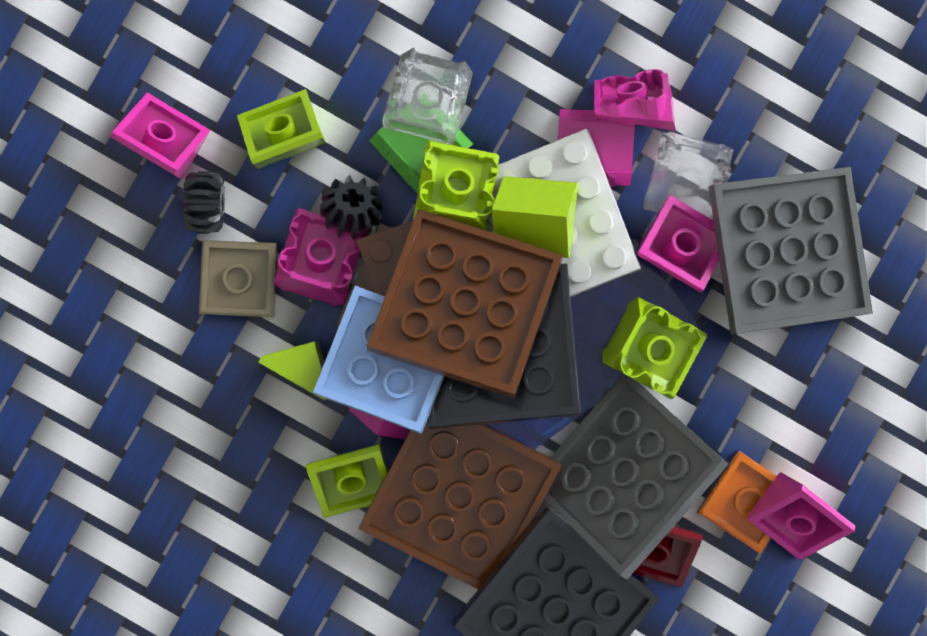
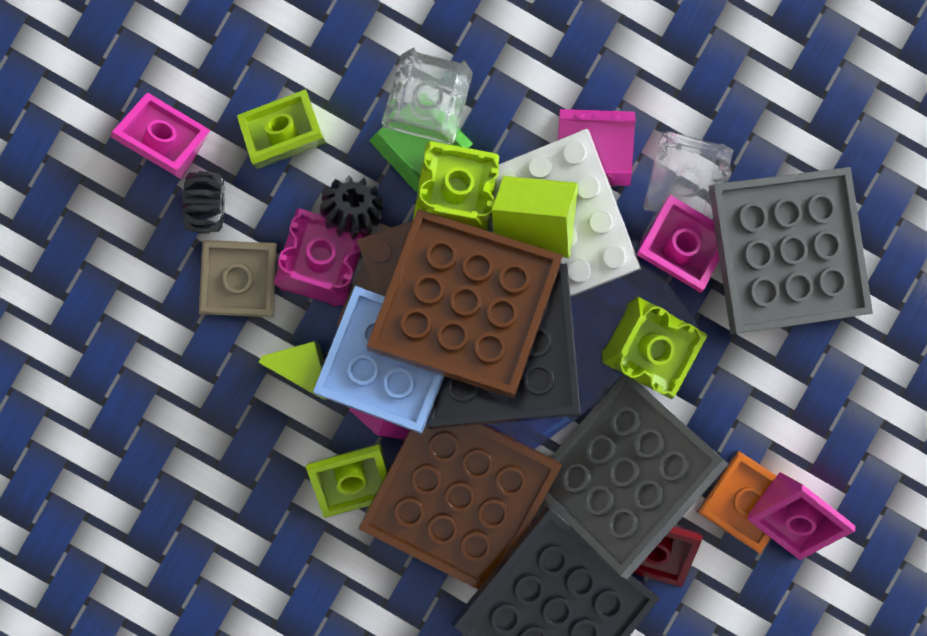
(636, 99): dark pink slope -> none

